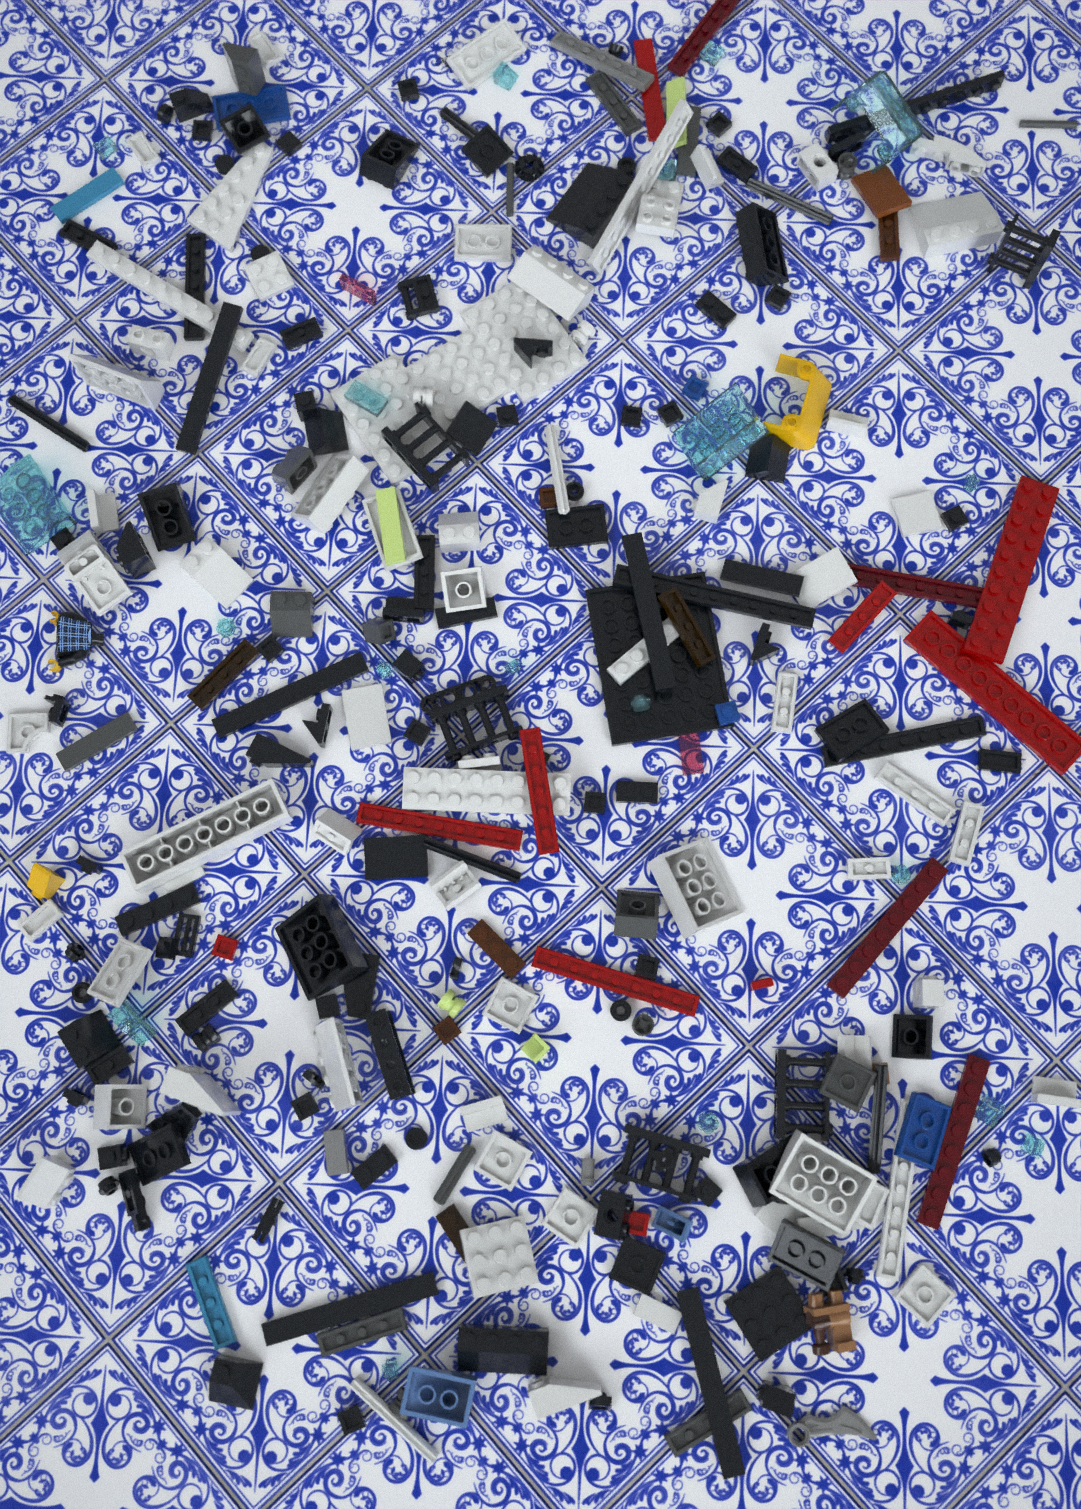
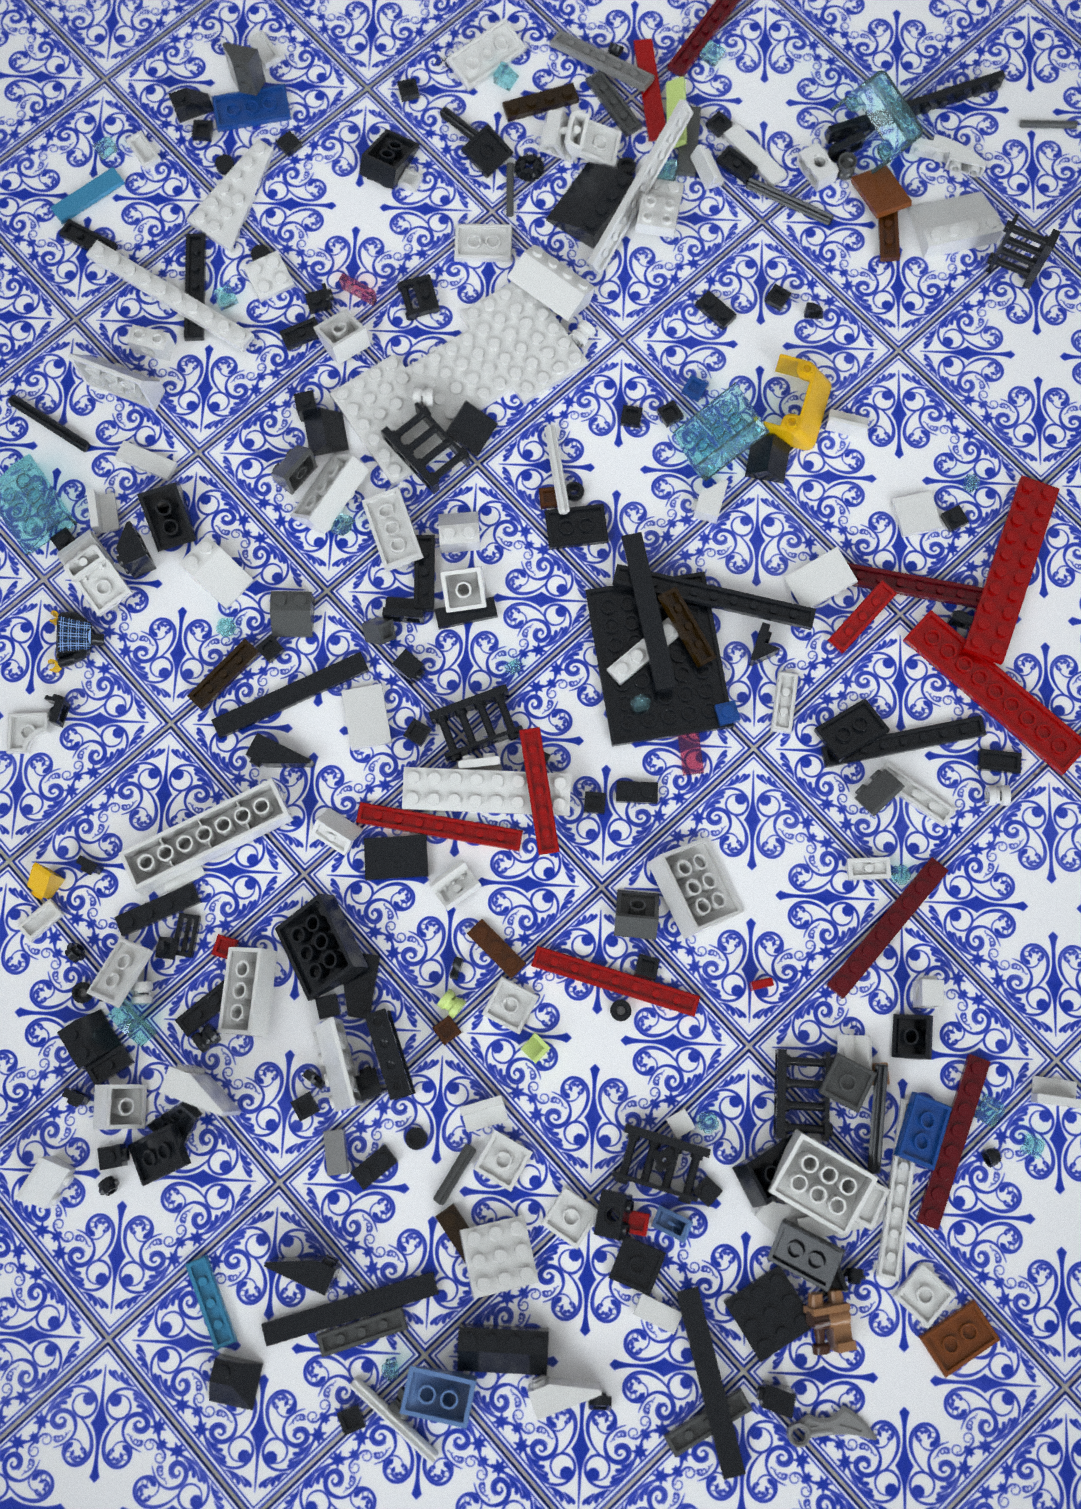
(97, 741): dark grey tile -> none
(134, 1199): black hinge -> none
(142, 988): none -> white wheel
(146, 460): none -> white tile
(165, 113): black tile -> none
(209, 378): black tile -> none
(225, 297): none -> clear light blue plate
(244, 129): black slope -> none
(247, 991): none -> white slope
(258, 357): white tile -> none
(268, 1220): black pin -> none
(310, 1271): none -> black slope
(319, 300): none -> black bracket
(320, 729): black slope -> none
(342, 336): none -> white slope
(342, 524): none -> clear light blue plate
(366, 398): clear light blue plate -> none
(370, 1083): none -> black slope
(383, 670): clear light blue plate -> none
(390, 526): yellowish green tile -> none
(410, 180): none -> white tile
(457, 692): black beam -> none
(471, 859): black axle -> none
(507, 416): black plate -> none
(528, 347): black slope -> none
(540, 102): none -> dark brown plate
(579, 137): none -> white piece
(587, 1172): light grey pin -> none
(643, 1022): dark grey wheel -> none
(680, 1123): none -> white tile
(750, 149): none -> white tile
(761, 246): black slope -> none
(762, 578): black tile -> none
(813, 311): none -> black tile
(878, 791): none -> dark grey slope
(959, 1338): none -> dark orange tile
(966, 833): white plate -> none
(997, 795): none -> white wheel

